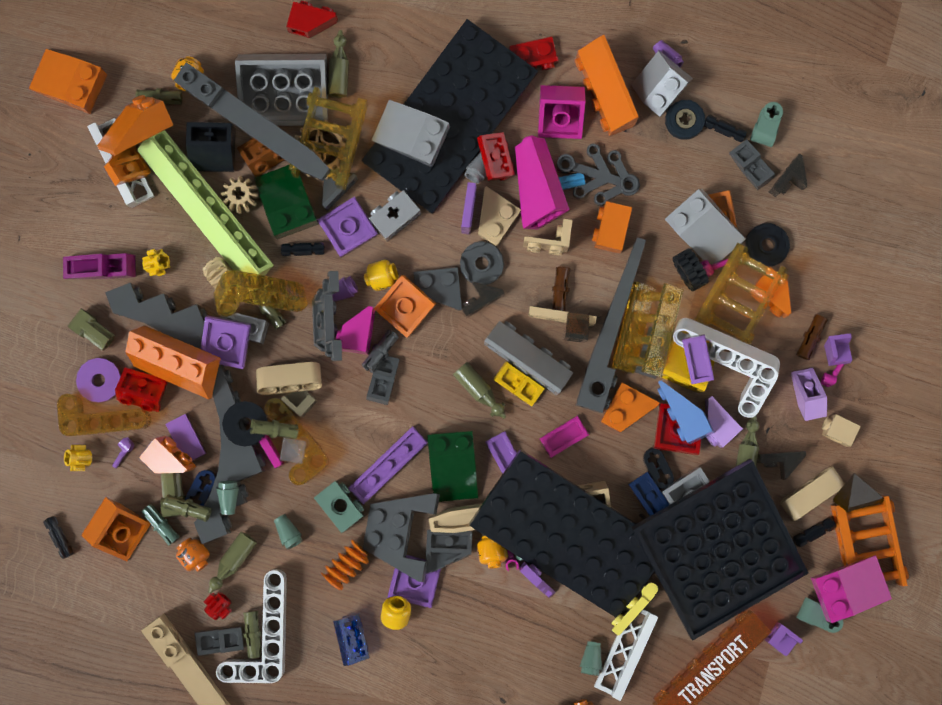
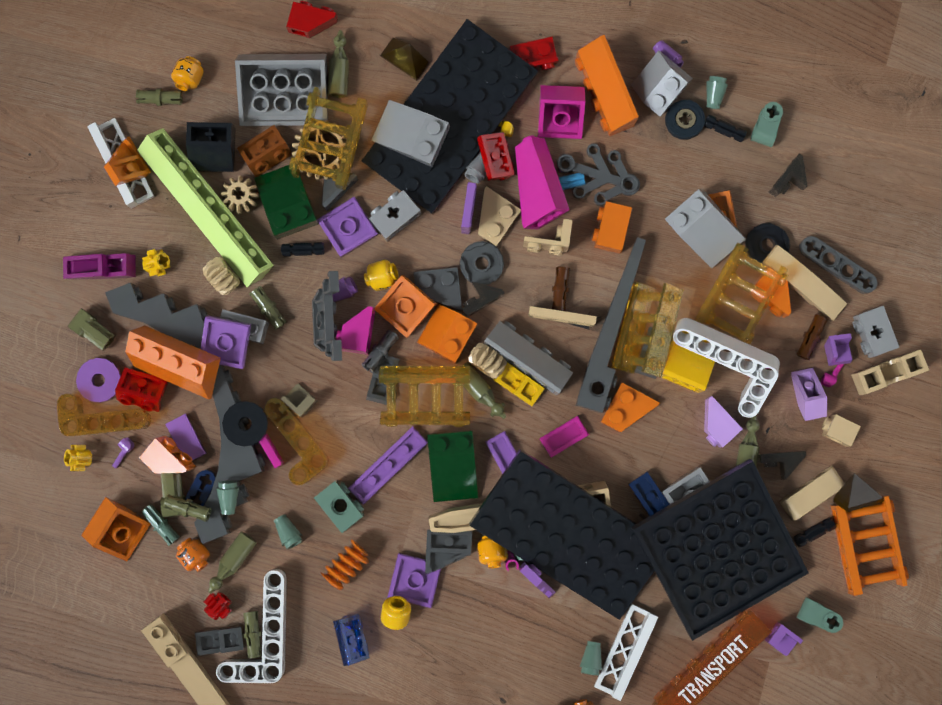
(58, 537): black axle -> none
(68, 80): orange slope -> none
(135, 124): orange slope -> none
(251, 122): dark grey piece -> none
(258, 290): clear yellow beam -> none
(274, 429): olive pin -> none
(288, 378): tan beam -> none
(293, 450): clear plate -> none
(390, 530): dark grey wing -> none
(405, 58): none -> dark brown slope
(424, 374): none -> clear yellow fence
(447, 333): none -> orange slope
(487, 360): none -> tan gear
(507, 128): none -> yellow hand
(576, 327): clear smoke slope -> none
(635, 607): light yellow hinge -> none
(663, 465): black beam -> none
(667, 436): red plate -> none
(690, 269): black tyre -> none
(691, 419): medium blue slope -> none
(698, 359): medium lavender tile -> none
(710, 268): dark pink hand -> none
(715, 90): none -> sand green cone
(751, 164): dark grey slope -> none
(806, 283): none -> tan slope
(836, 268): none -> dark grey beam
(851, 589): dark pink slope -> none
(881, 342): none -> light grey brick
(890, 372): none -> tan arch

